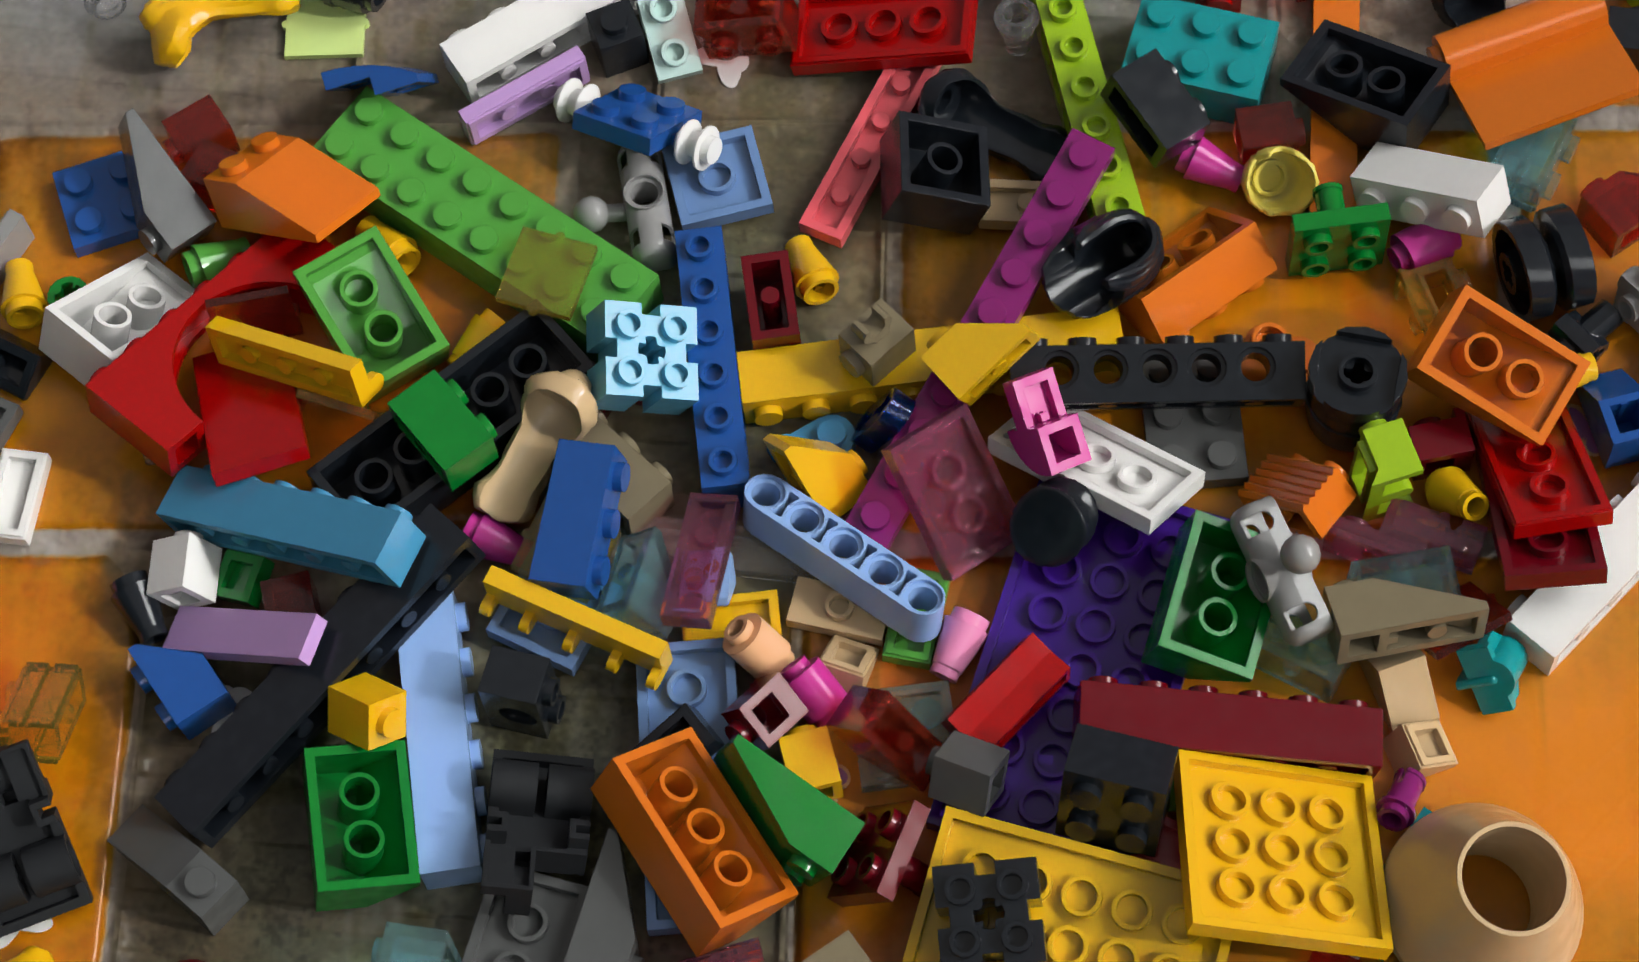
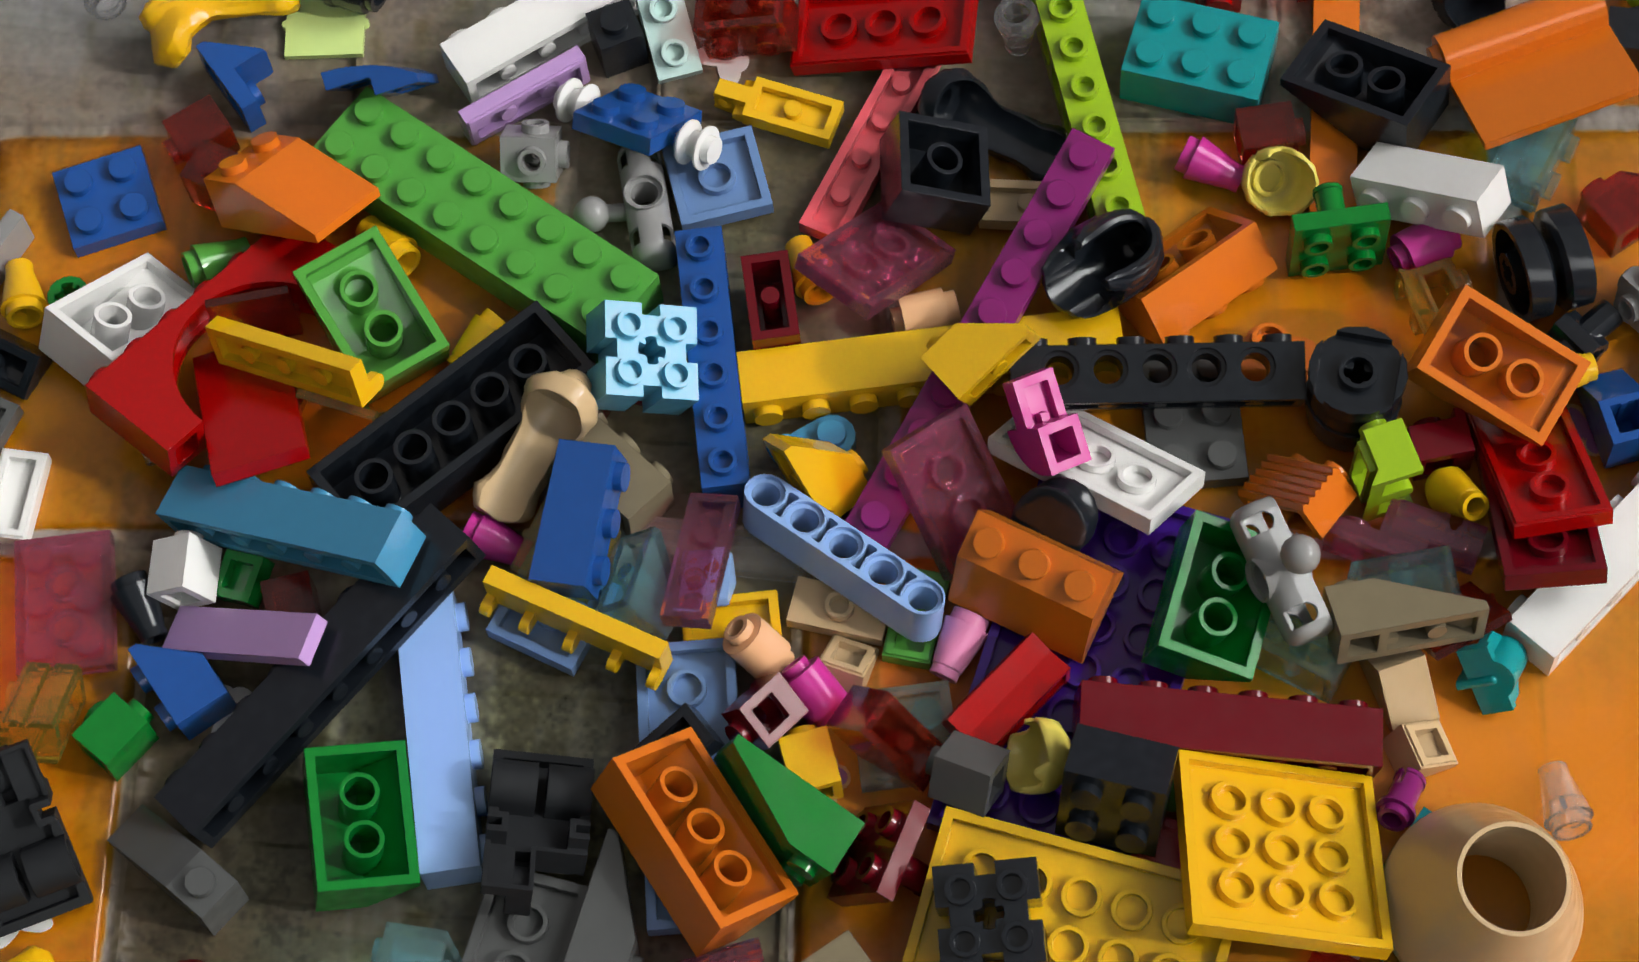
(66, 601): none -> clear pink plate
(116, 734): none -> green brick
(162, 198): slope -> none
(236, 73): none -> blue slope
(366, 711): yellow brick -> none
(444, 429): green brick -> none
(521, 692): black brick -> none
(533, 153): none -> light grey brick
(546, 273): clear yellow piece -> none
(781, 109): none -> yellow hinge
(874, 261): none -> clear pink plate
(876, 343): dark tan brick -> none
(883, 420): beam -> none
(925, 310): none -> light nougat brick
(1032, 584): none -> orange slope
(1037, 757): none -> light yellow hair
(1156, 107): black brick -> none
(1563, 804): none -> clear cone

